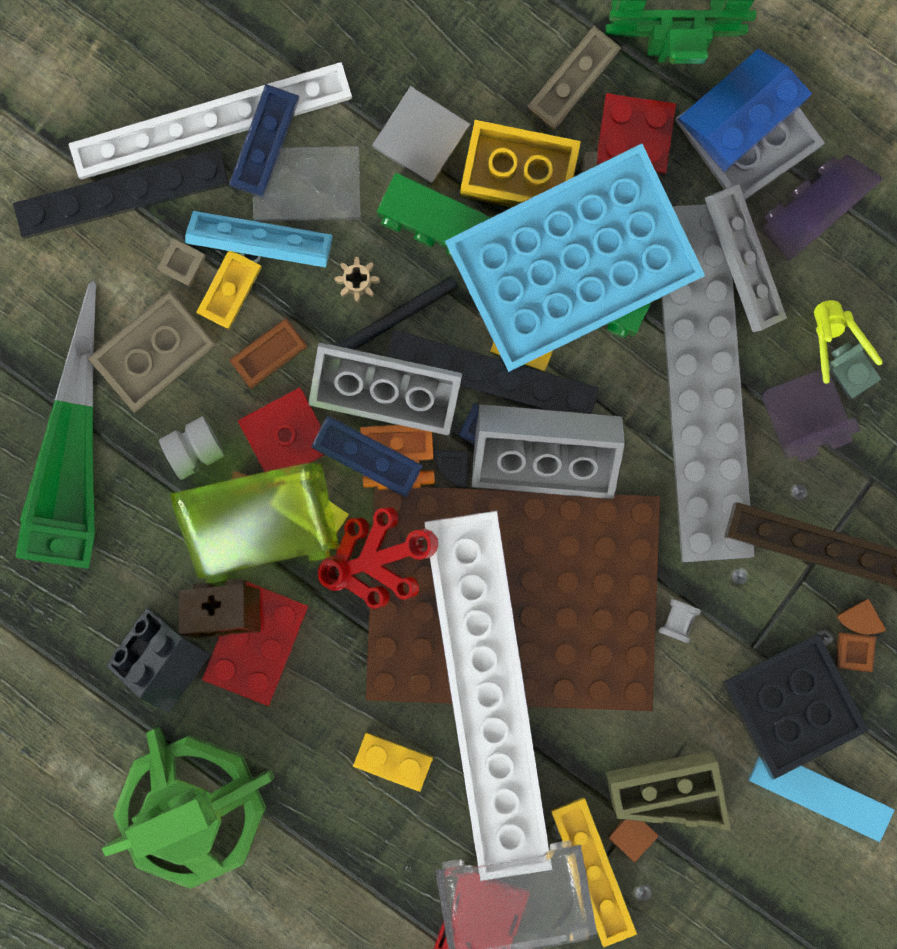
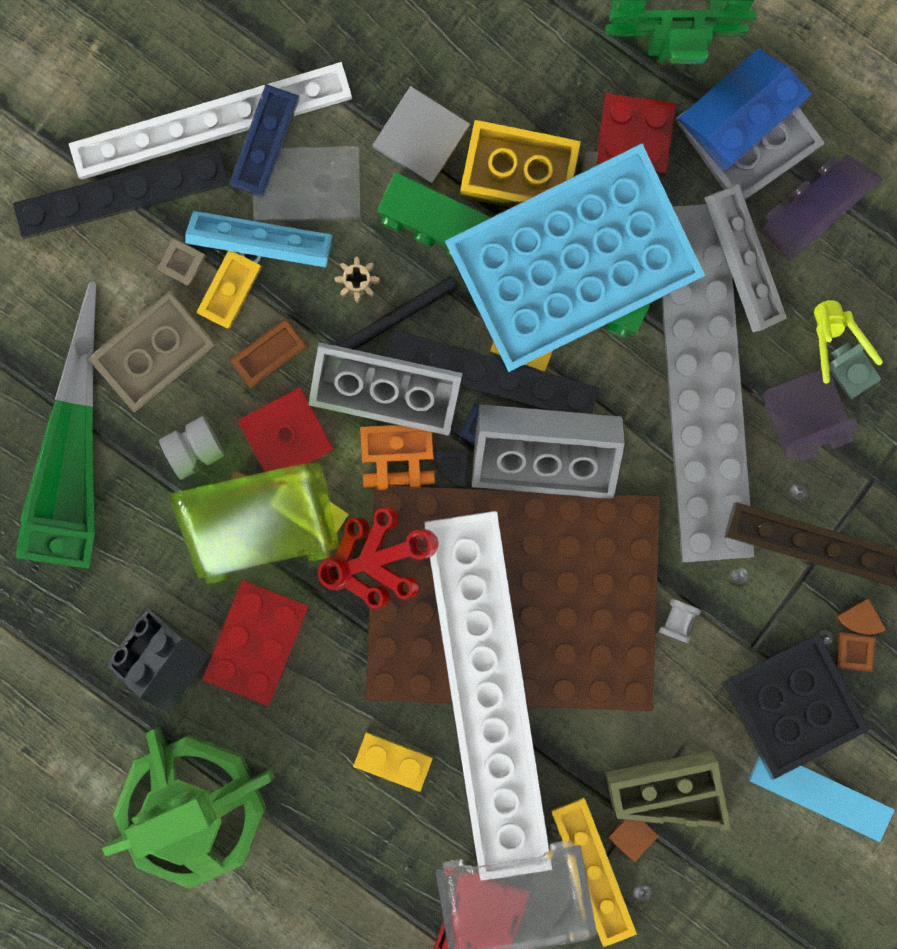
(219, 610): dark brown brick -> none
(367, 456): dark blue tile -> none
(574, 78): dark tan tile -> none

